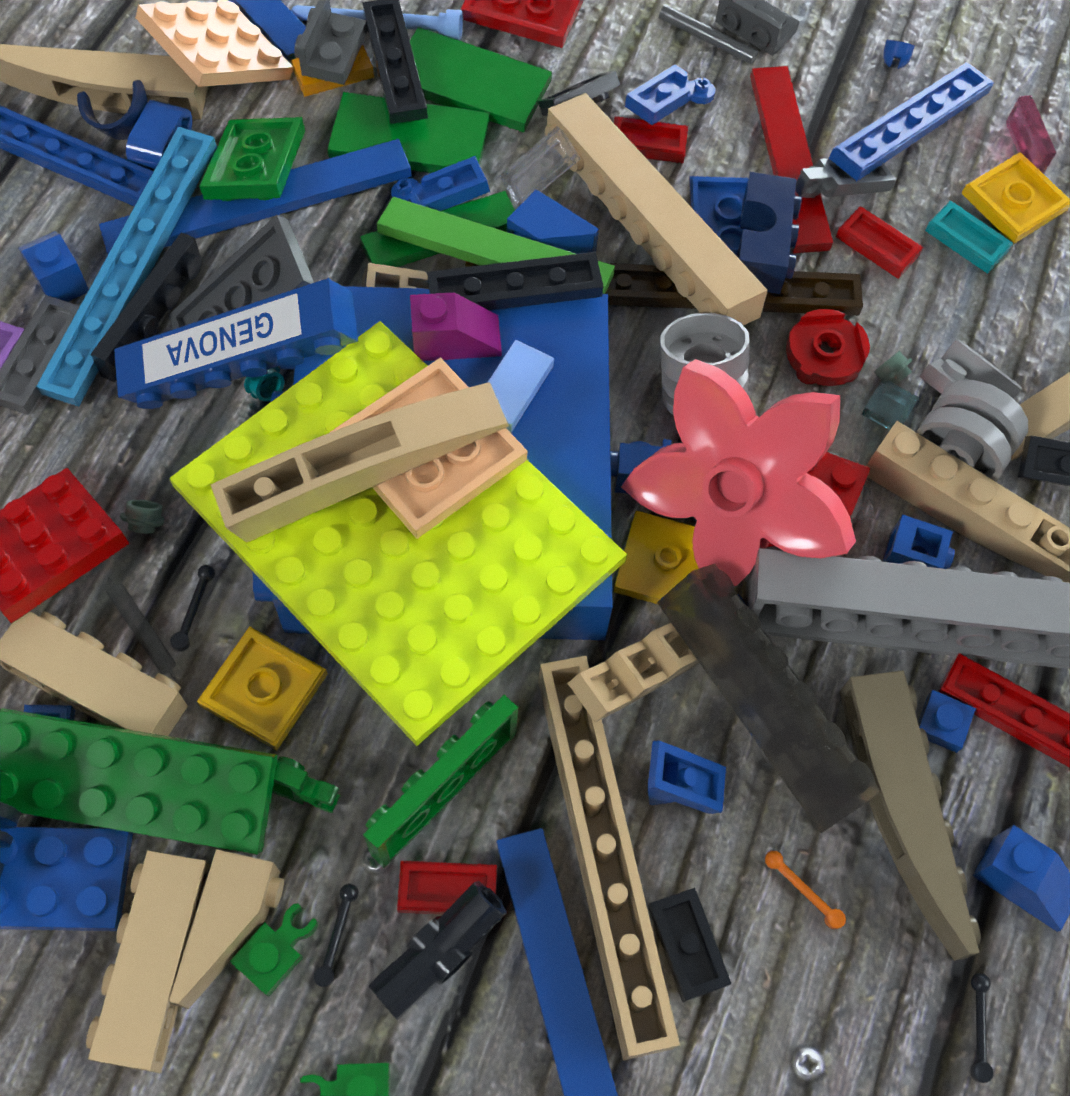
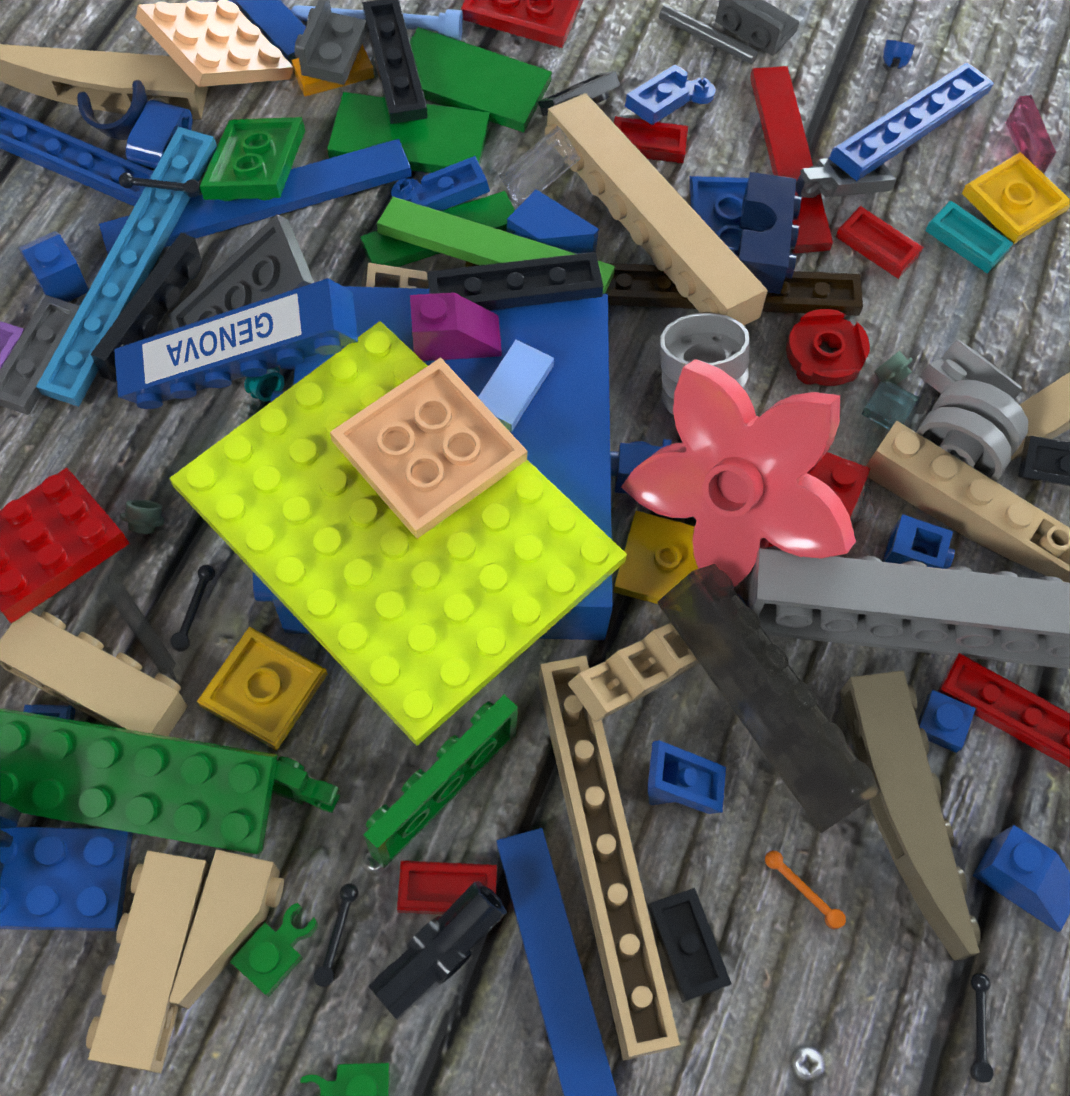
(190, 187): none -> black hinge
(353, 460): tan slope -> none

